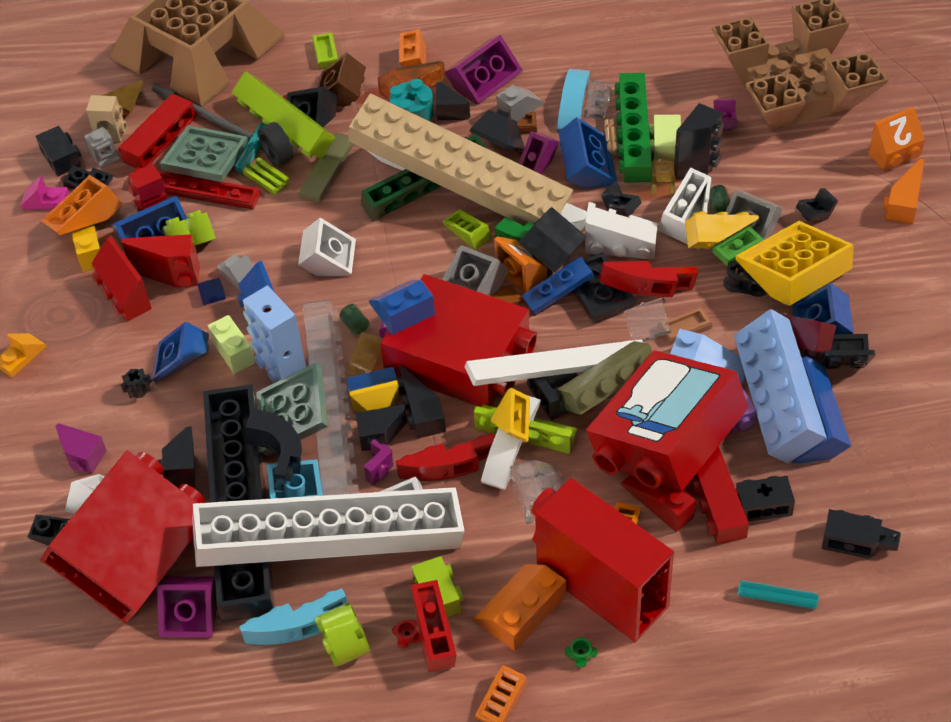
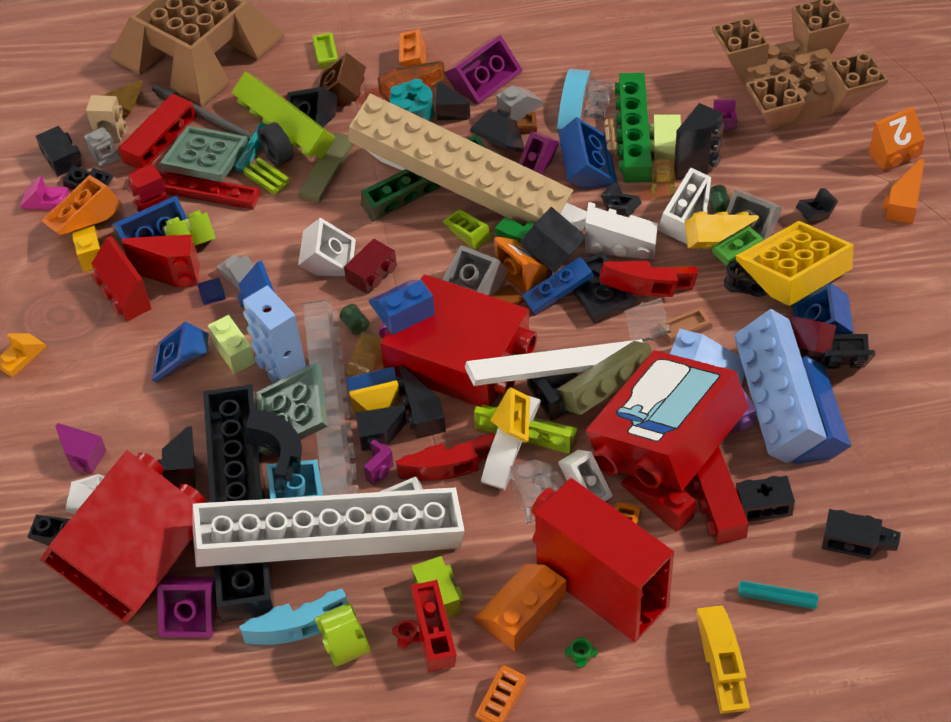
(136, 383): black gear -> none
(370, 266): none -> dark red brick
(585, 470): none -> white slope
(724, 658): none -> yellow slope

